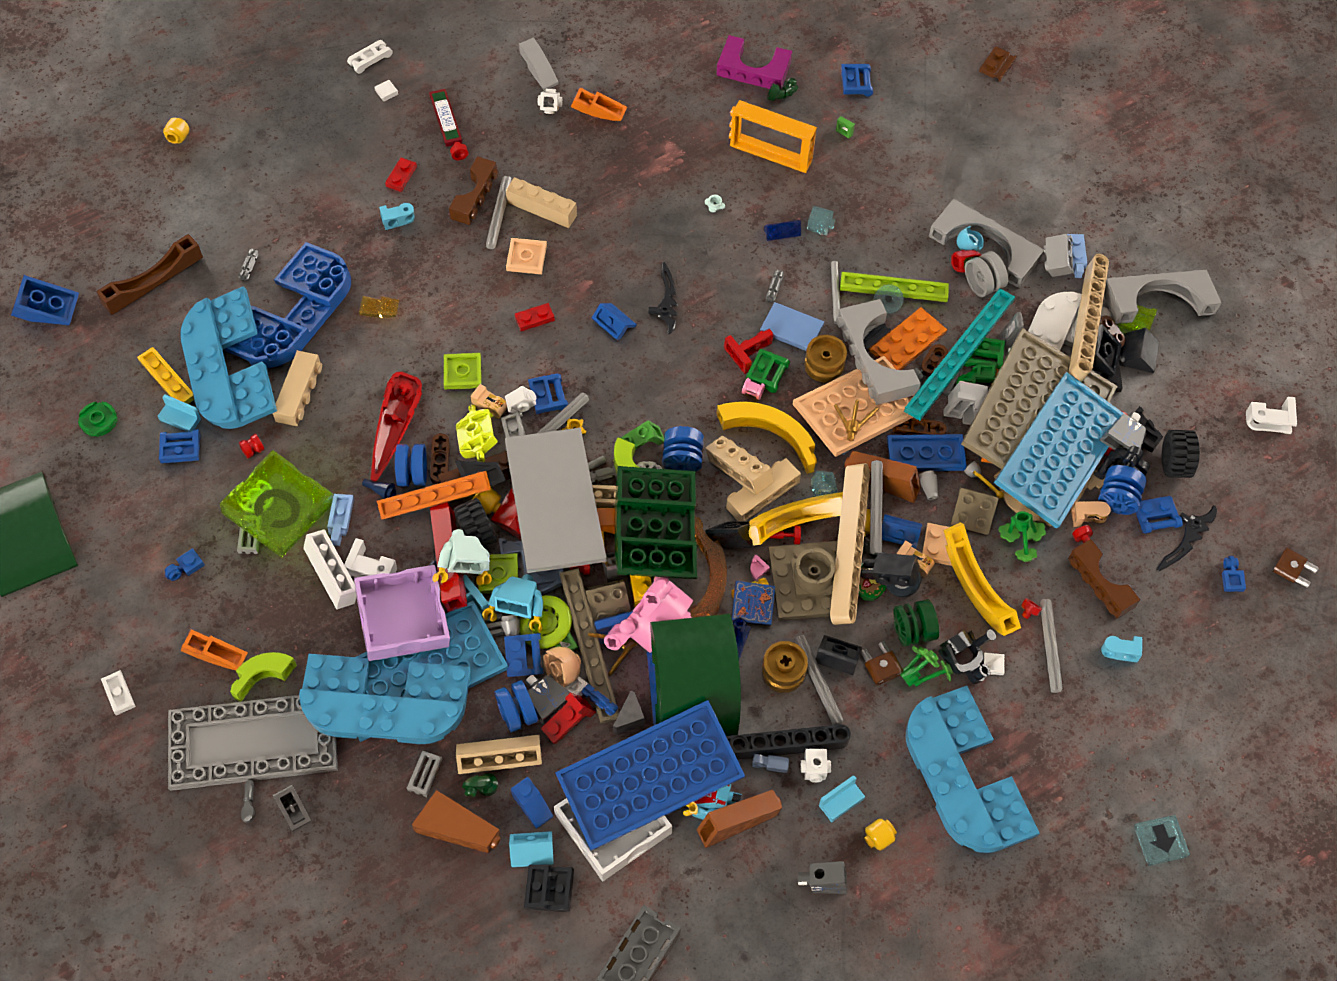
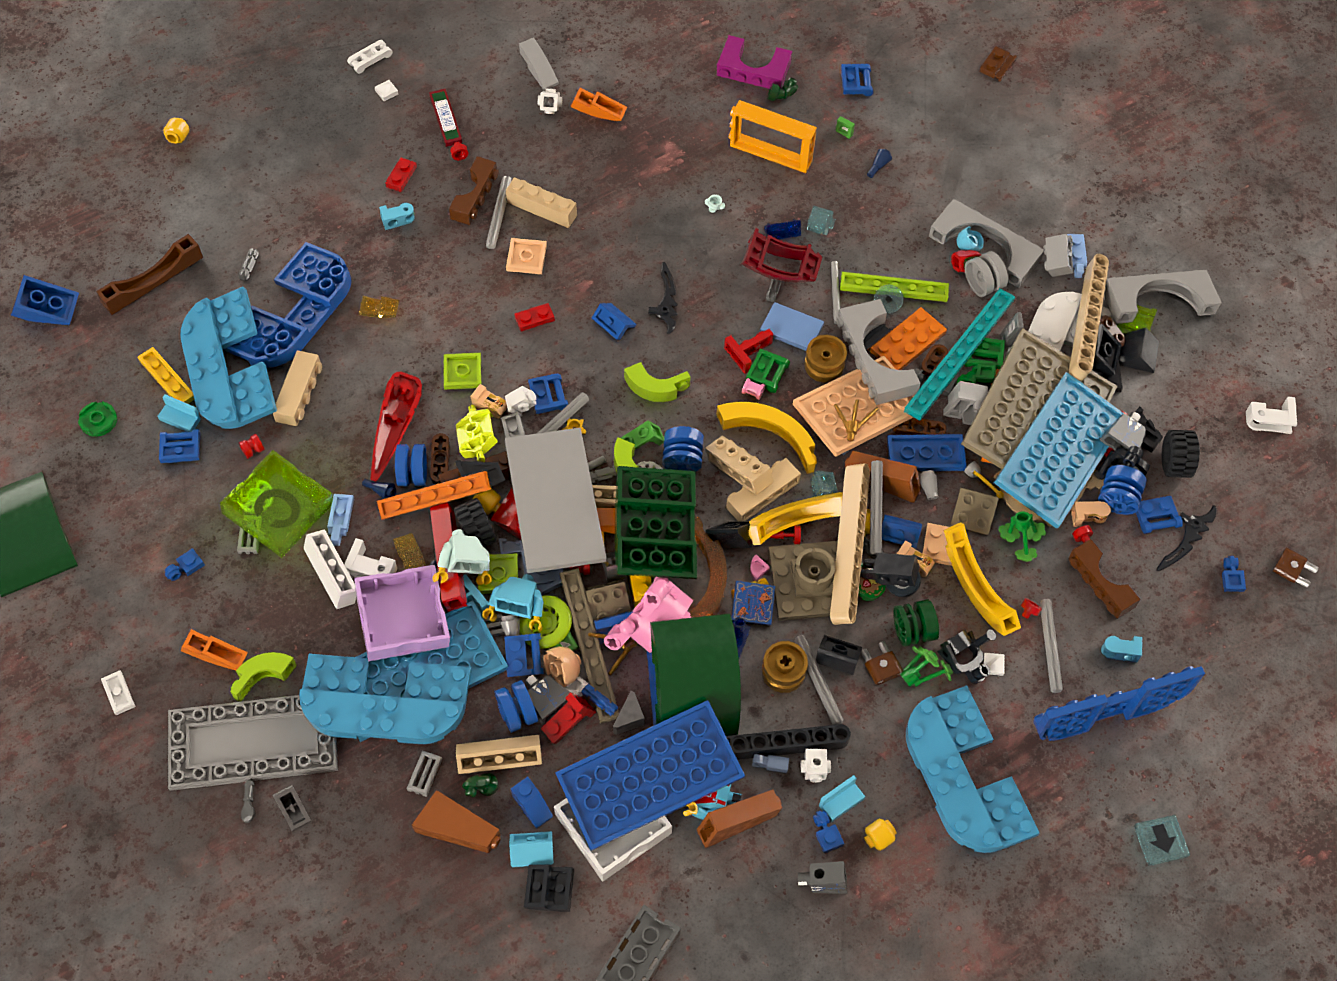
(409, 551): none -> clear yellow slope
(655, 389): none -> lime arch
(761, 244): none -> dark red wedge
(829, 836): none -> blue plate
(882, 158): none -> dark blue cone
(1152, 696): none -> blue plate

